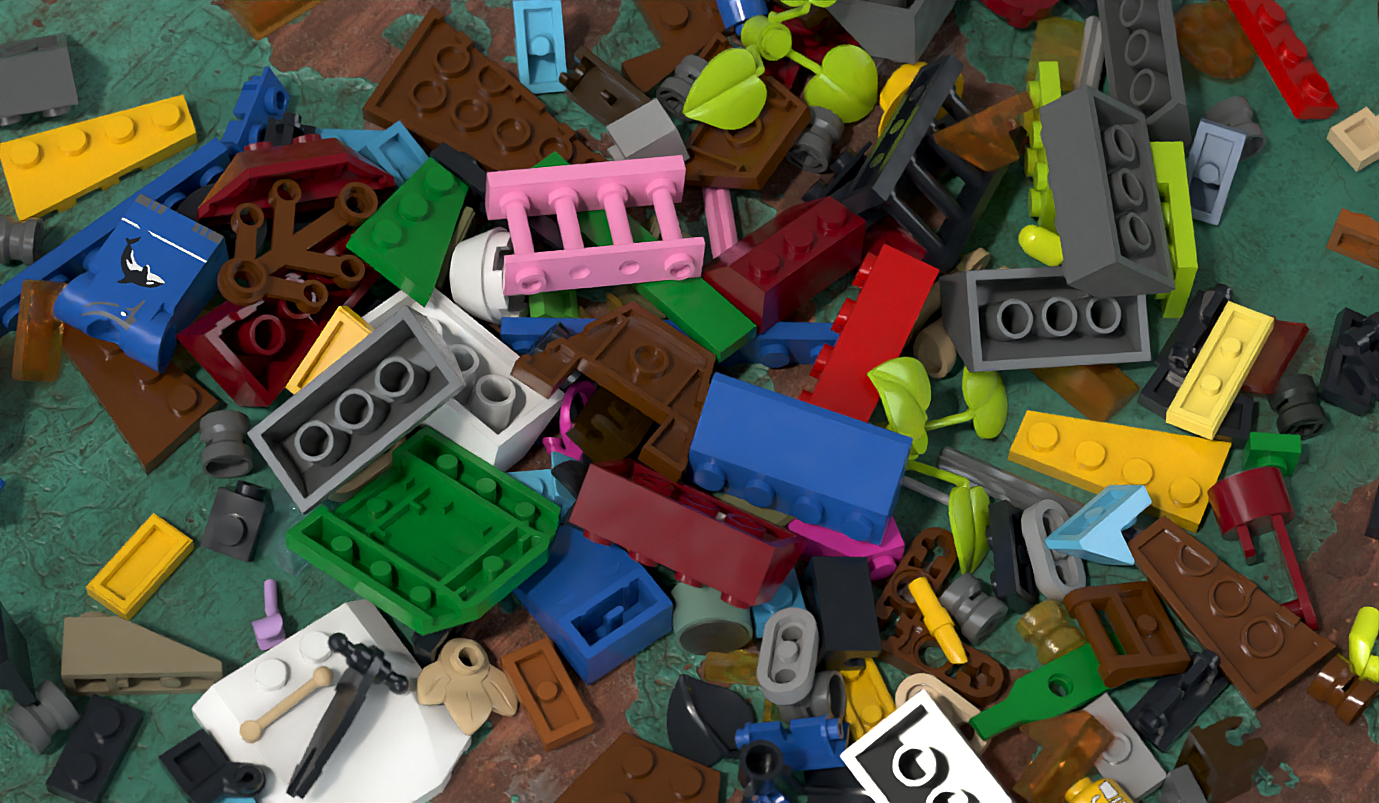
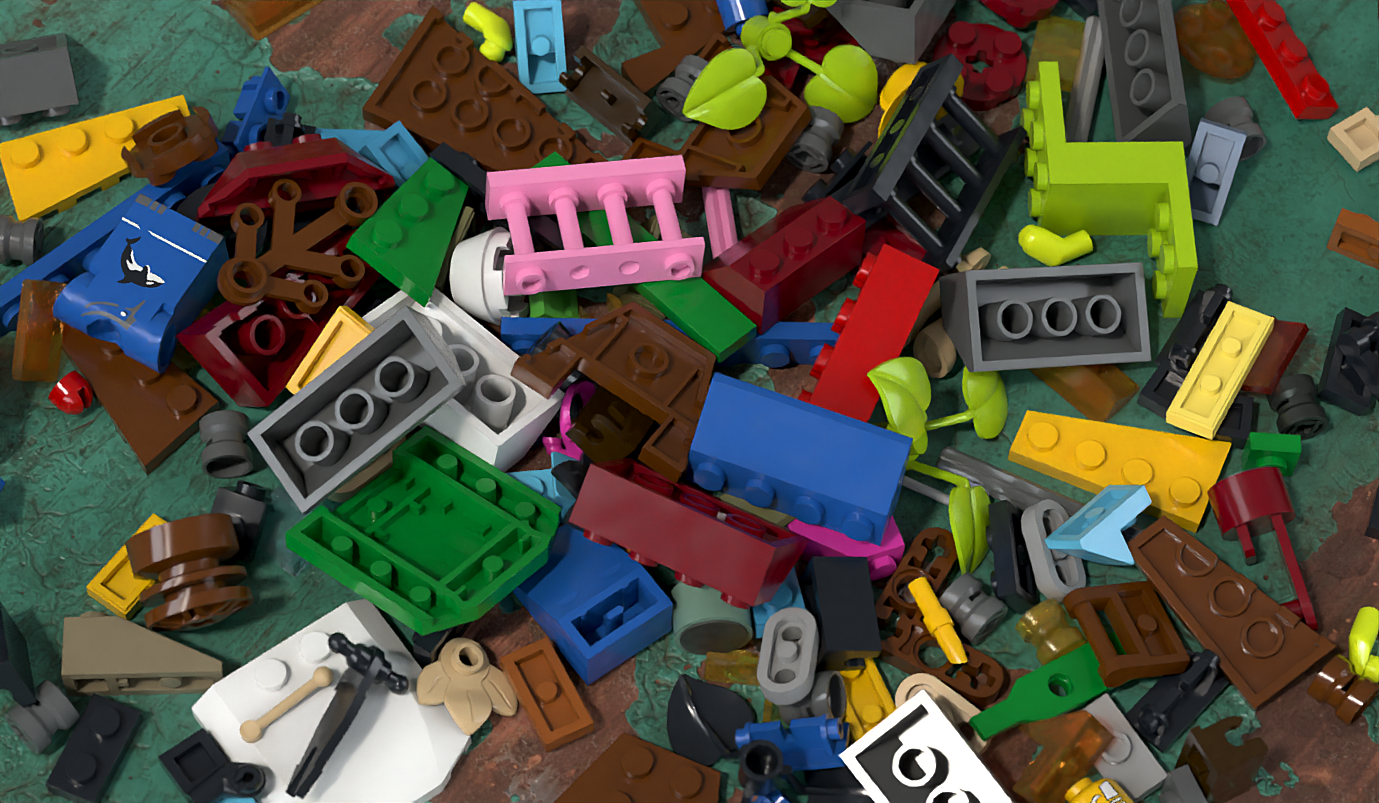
(72, 394): none -> red hinge
(171, 144): none -> reddish brown plate
(186, 562): none -> reddish brown wheel
(270, 629): lavender hand -> none
(493, 29): none -> neon yellow arm
(645, 134): light grey brick -> none
(985, 136): clear orange slope -> none
(997, 49): none -> dark red plate
(1105, 196): dark grey slope -> none

